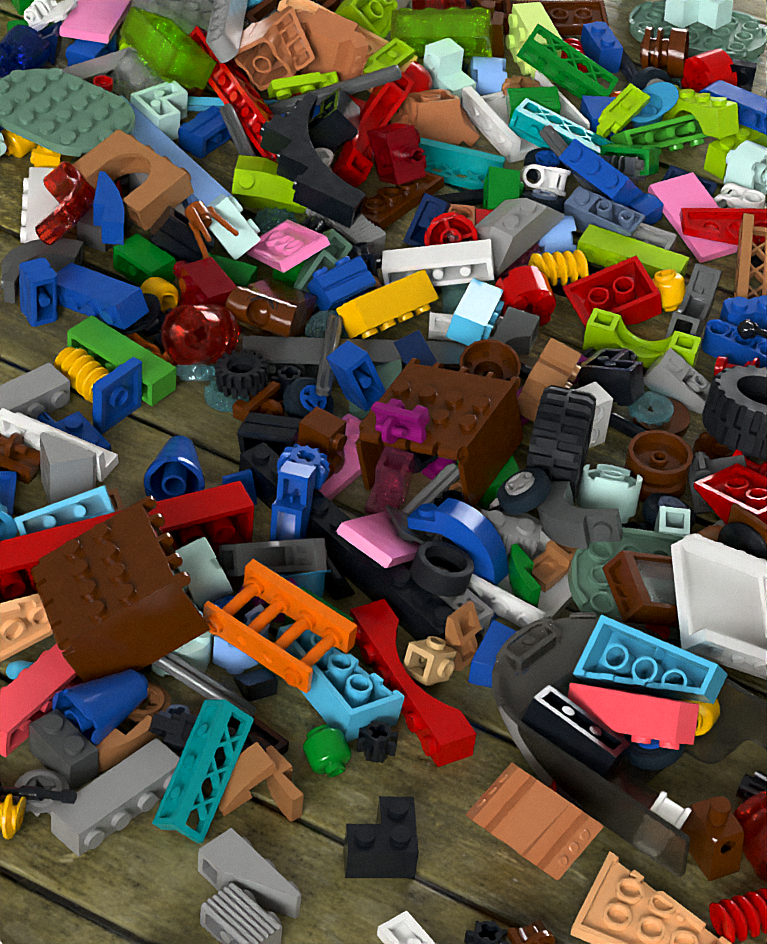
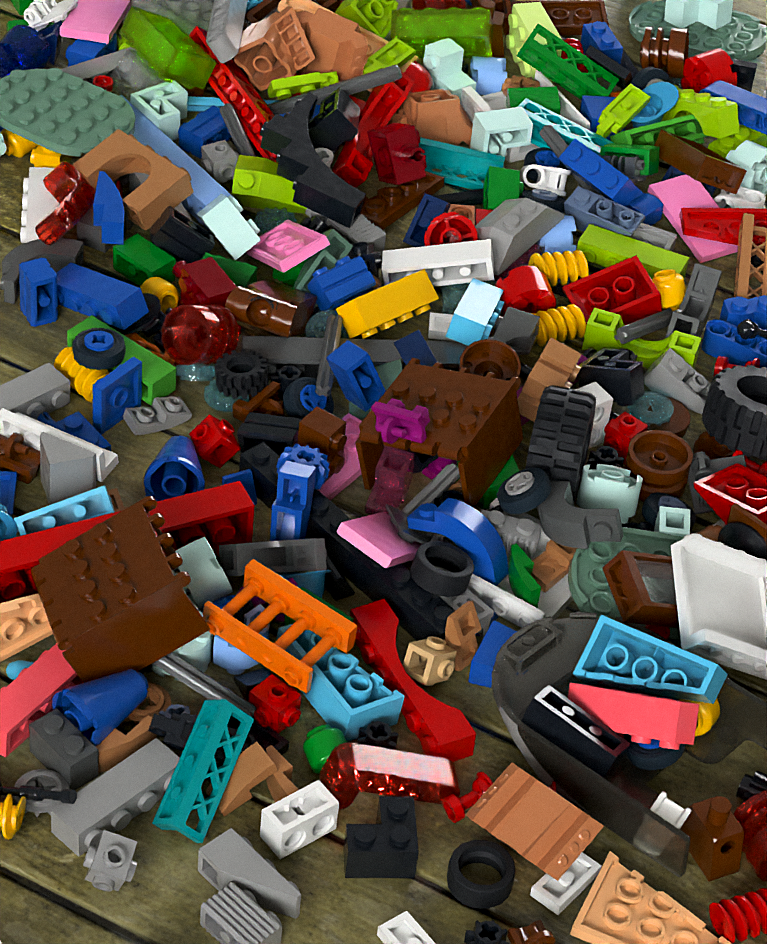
(99, 348): none -> black wheel
(110, 861): none -> light grey brick
(162, 415): none -> light grey slope
(200, 219): dark orange plant -> none
(214, 440): none -> red brick
(219, 160): none -> light grey brick
(275, 704): none -> red brick
(299, 819): none -> white brick
(388, 773): none -> clear red beam
(455, 807): none -> red piece
(481, 895): none -> black tyre
(500, 129): none -> light aqua brick
(559, 894): none -> white plate
(560, 324): none -> yellow piece
(604, 455): none -> black gear
(611, 66): none -> black tile
(621, 431): none -> red brick
(644, 326): none -> dark grey axle
(699, 162): none -> reddish brown window

